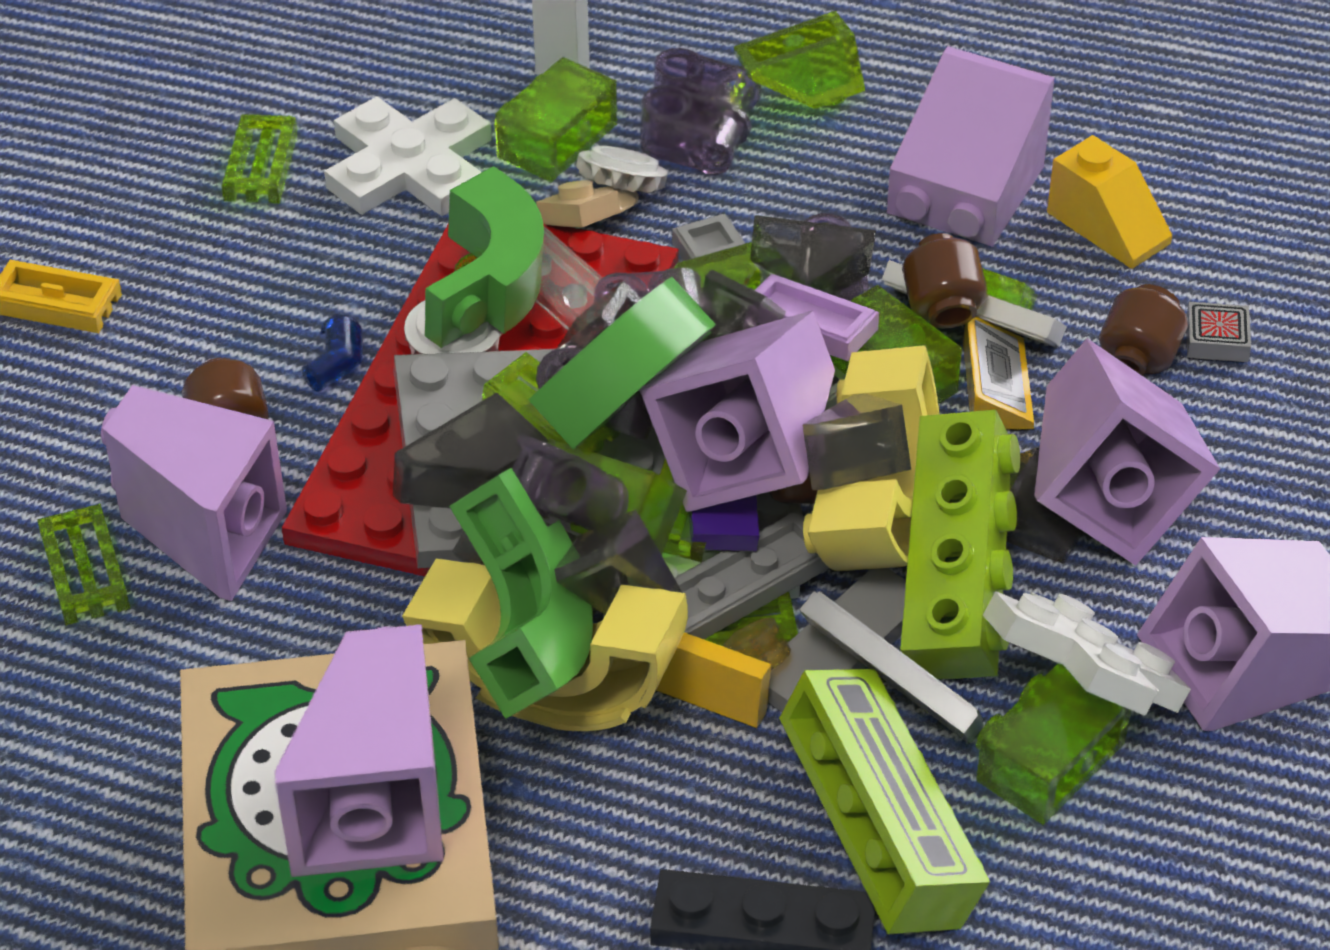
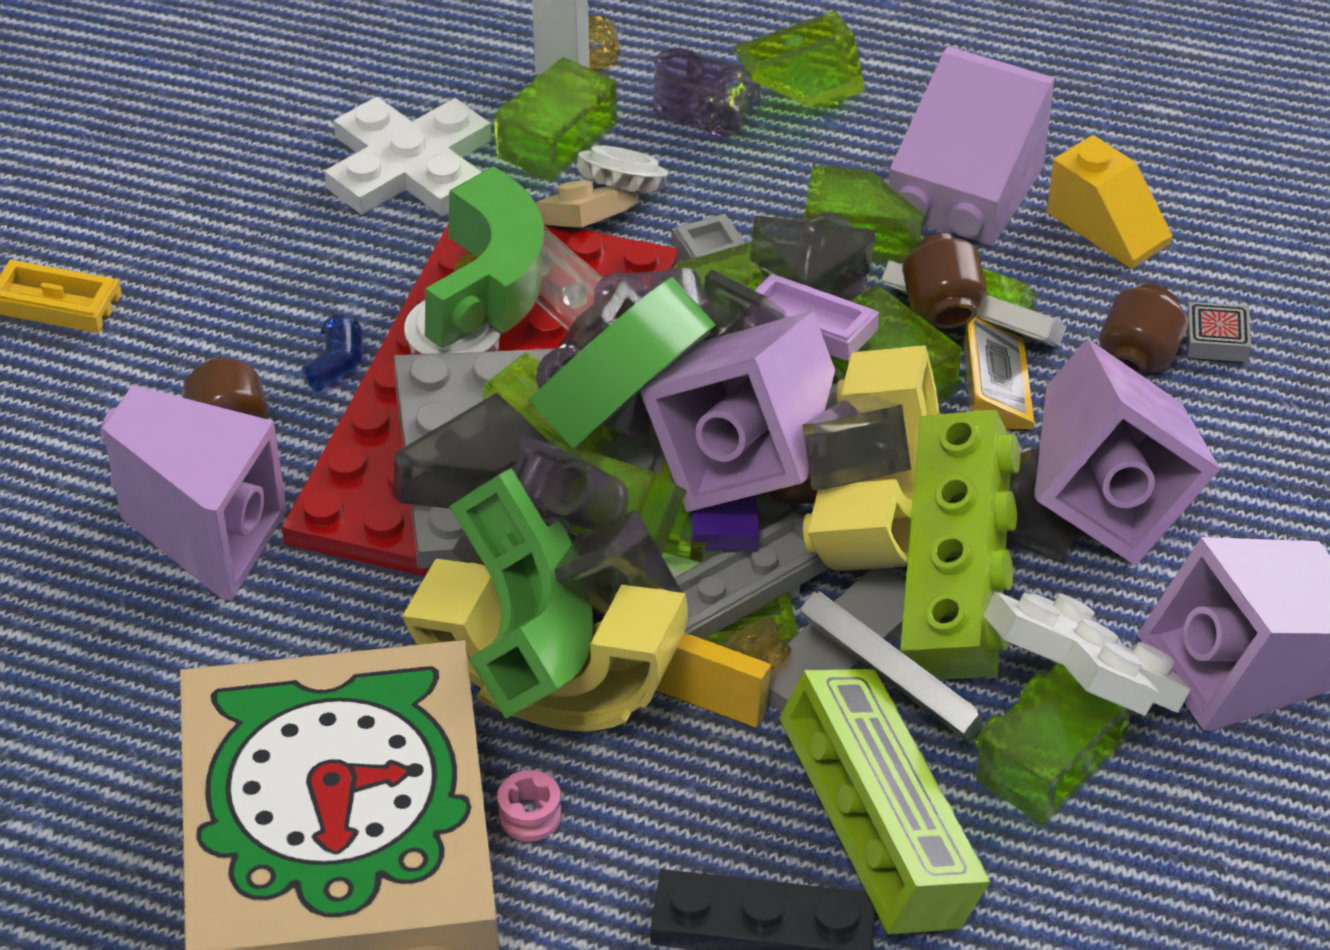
(92, 598): clear neon green tile -> none
(256, 183): clear neon green tile -> none
(362, 761): lavender slope -> none
(529, 786): none -> bright pink bush
(605, 32): none -> clear yellow bush
(687, 131): clear purple piece -> none
(867, 204): none -> clear neon green slope

